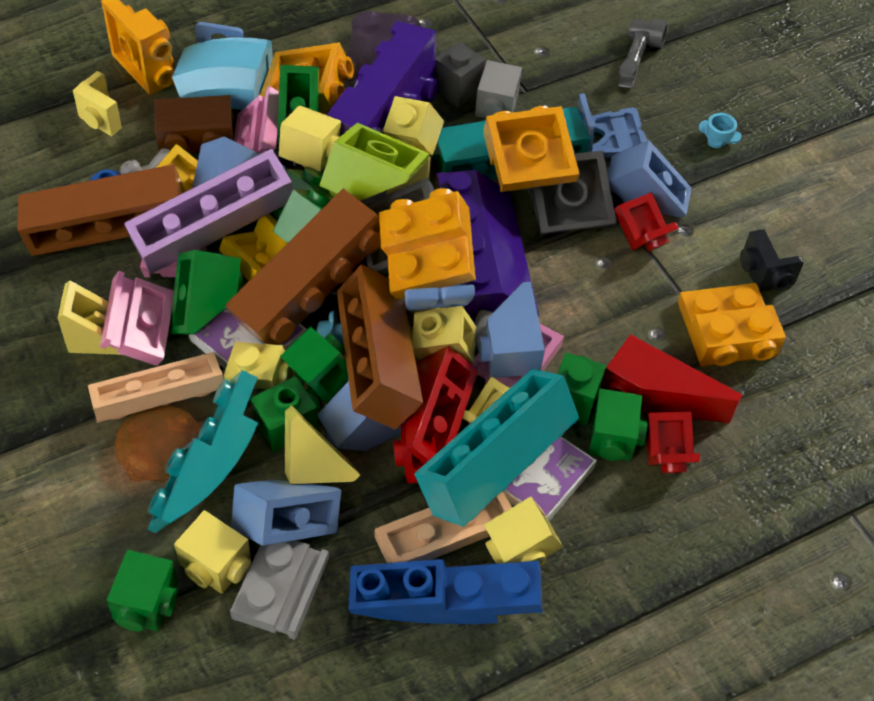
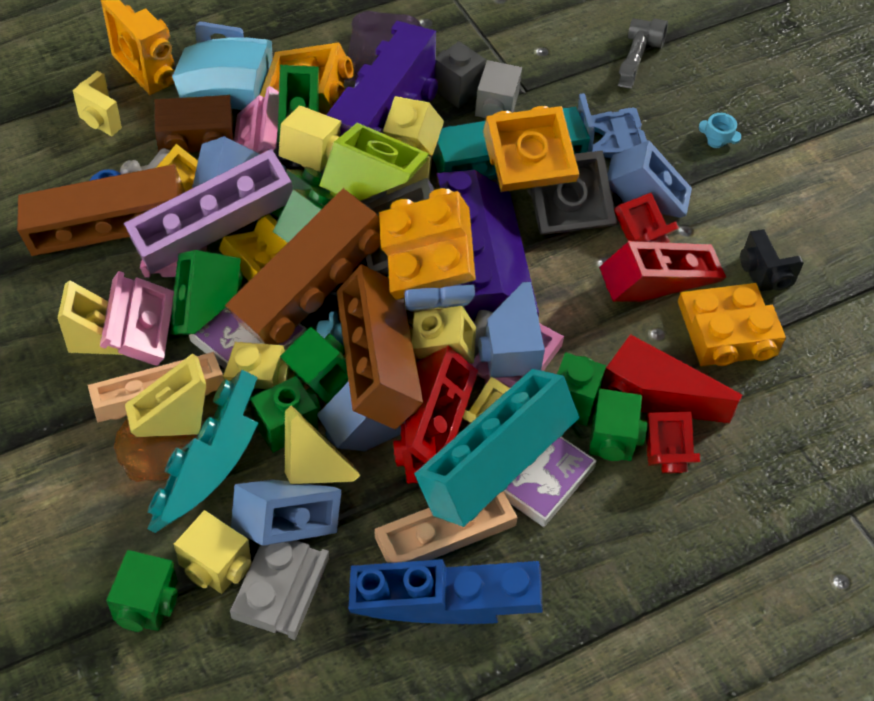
(171, 403): none -> light yellow slope
(522, 535): light yellow brick -> none
(659, 269): none -> red slope

